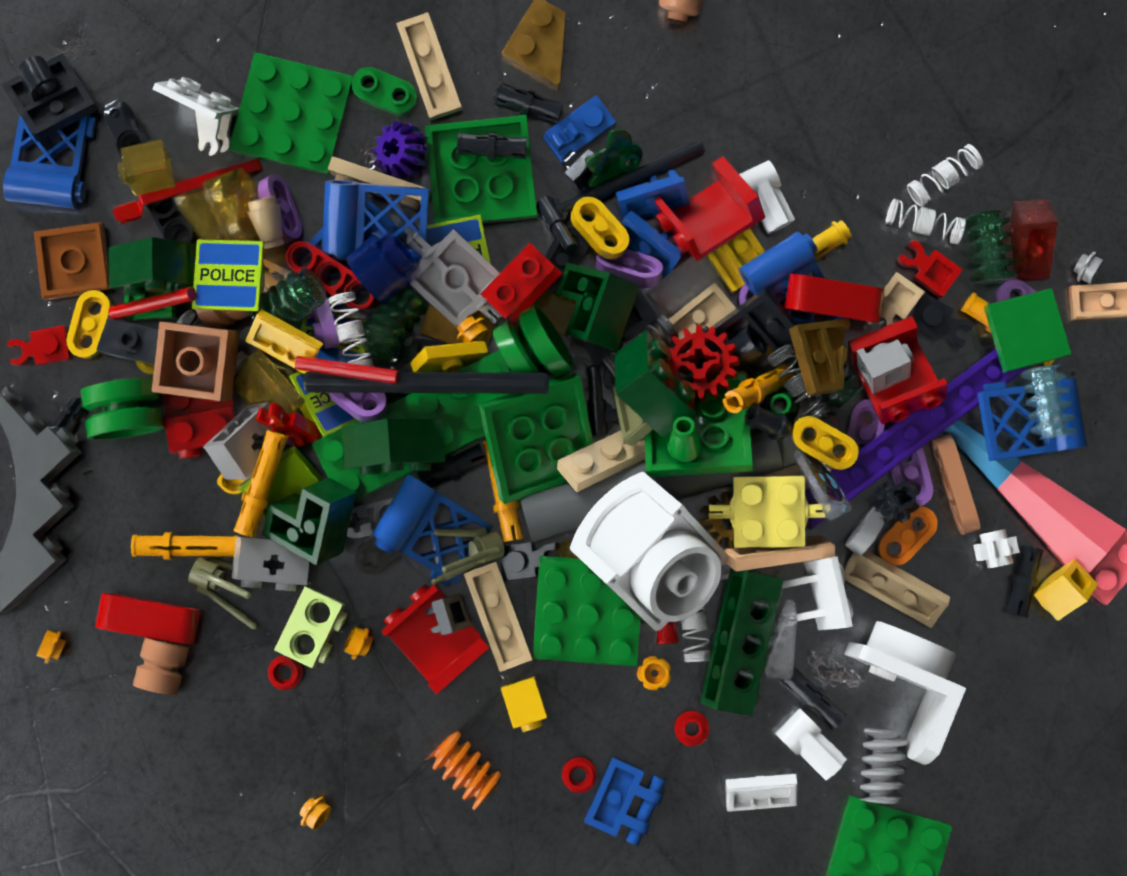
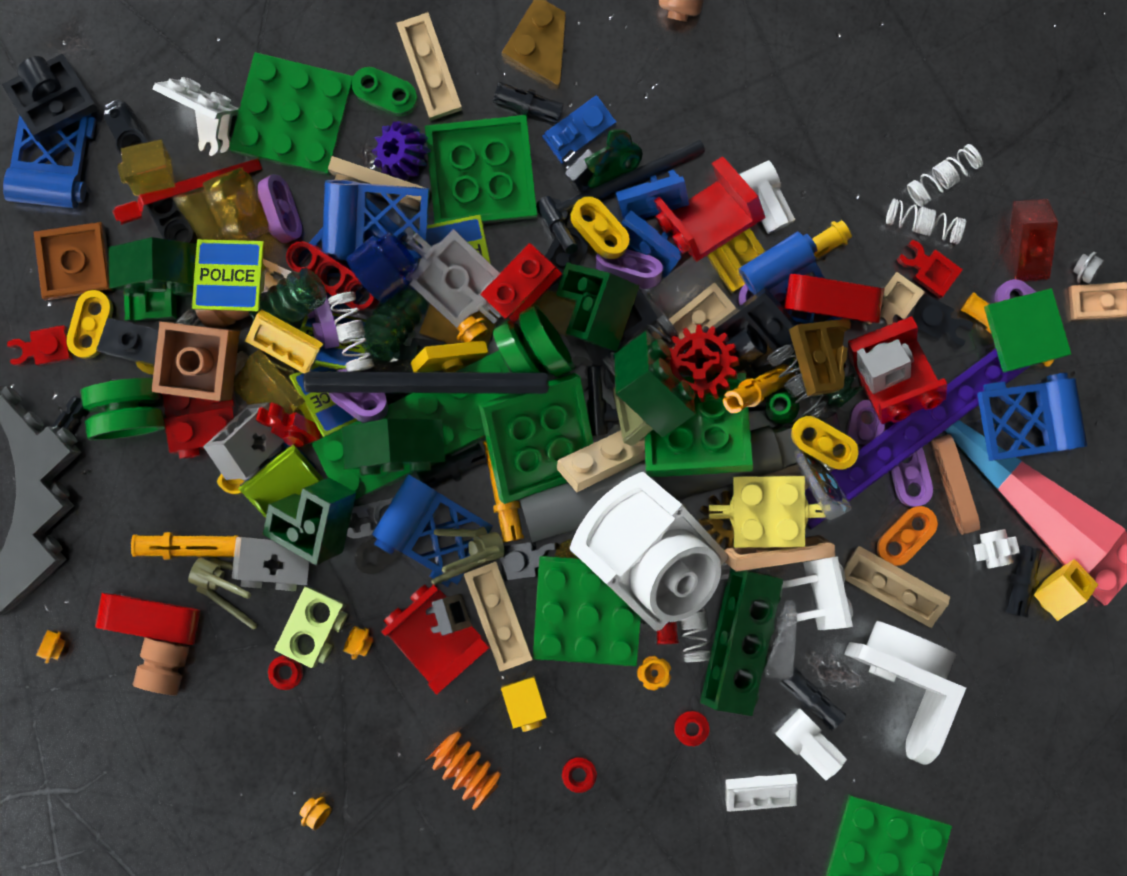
(152, 303): red bar -> none
(258, 491): light orange pin -> none
(267, 221): tan cone -> none
(347, 370): red bar -> none
(491, 145): black pin -> none
(614, 799): blue plate -> none
(684, 440): green cone -> none
(775, 425): black pin -> none
(865, 531): light grey beam -> none
(884, 766): light grey piece -> none
(896, 501): black gear -> none
(991, 247): clear green piece -> none
(1048, 402): clear light blue piece -> none

